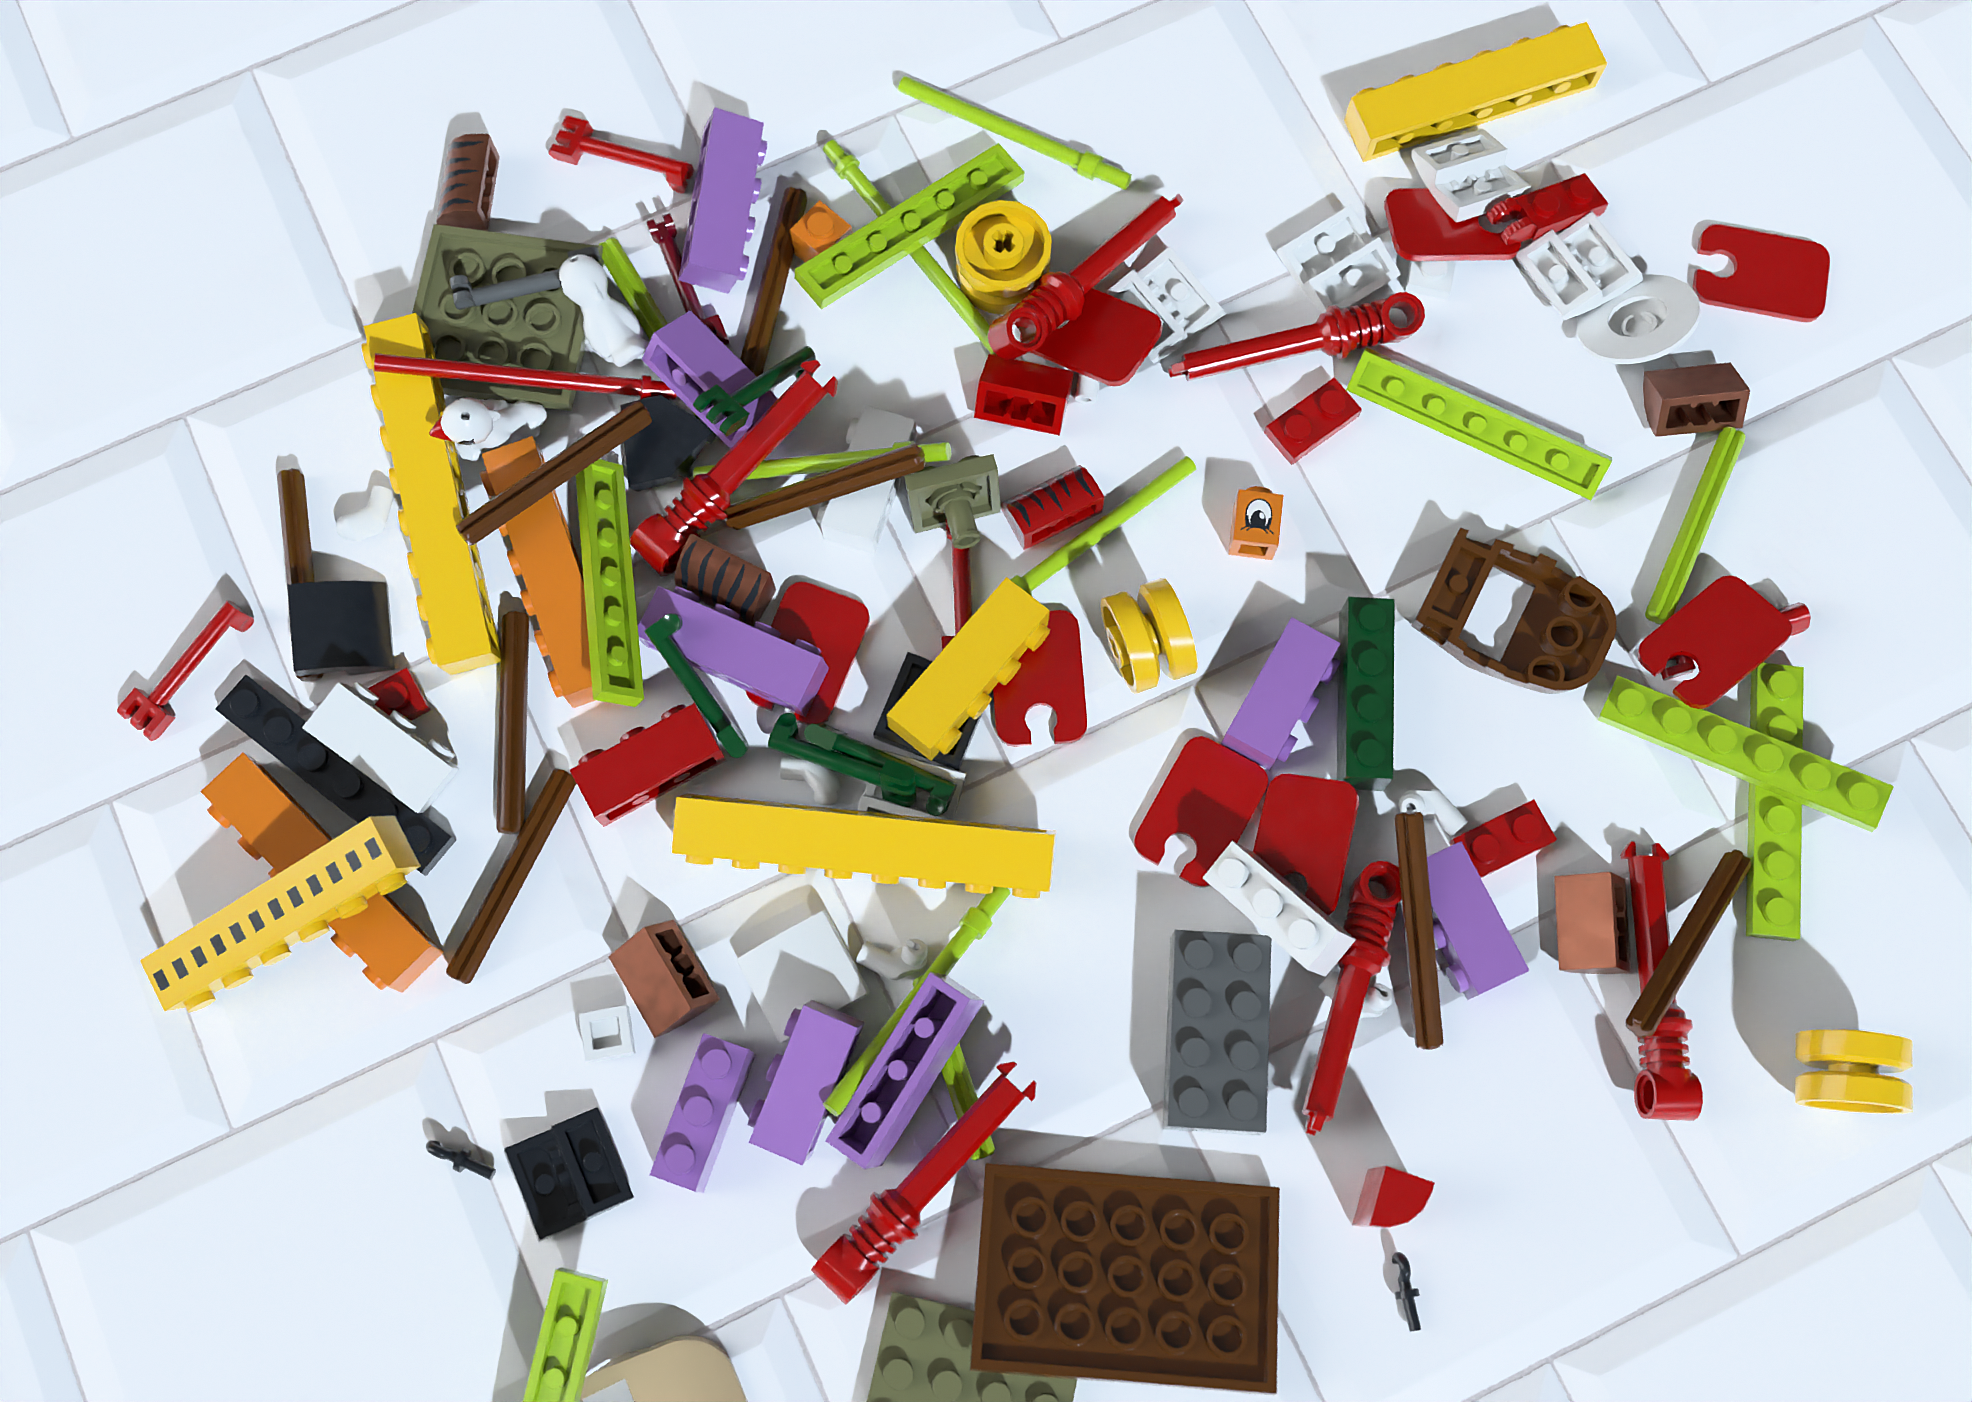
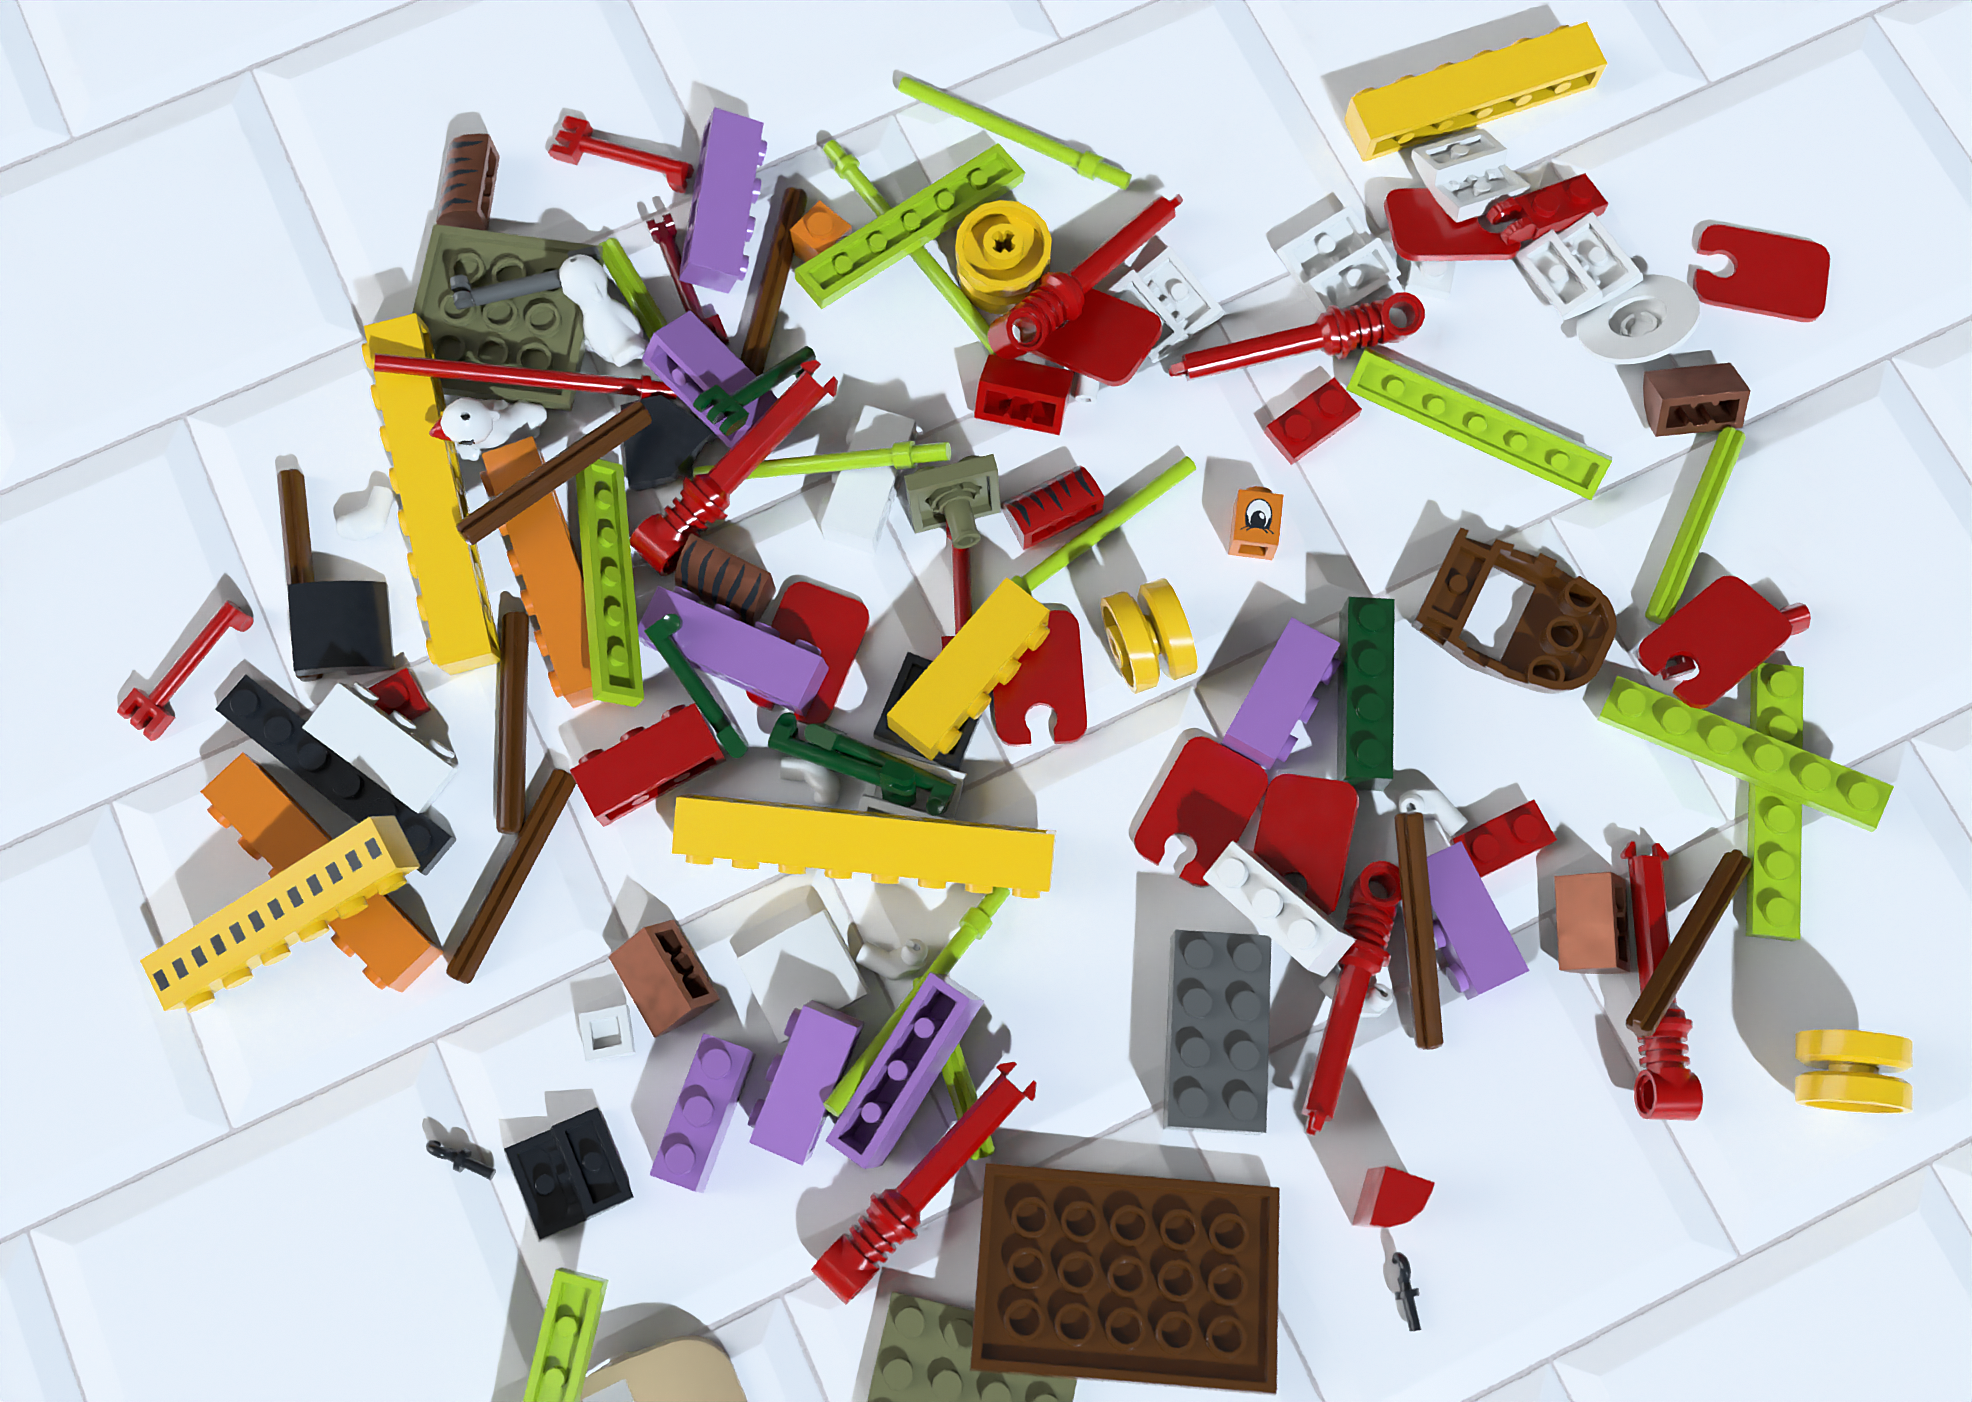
(826, 486): reddish brown axle -> none

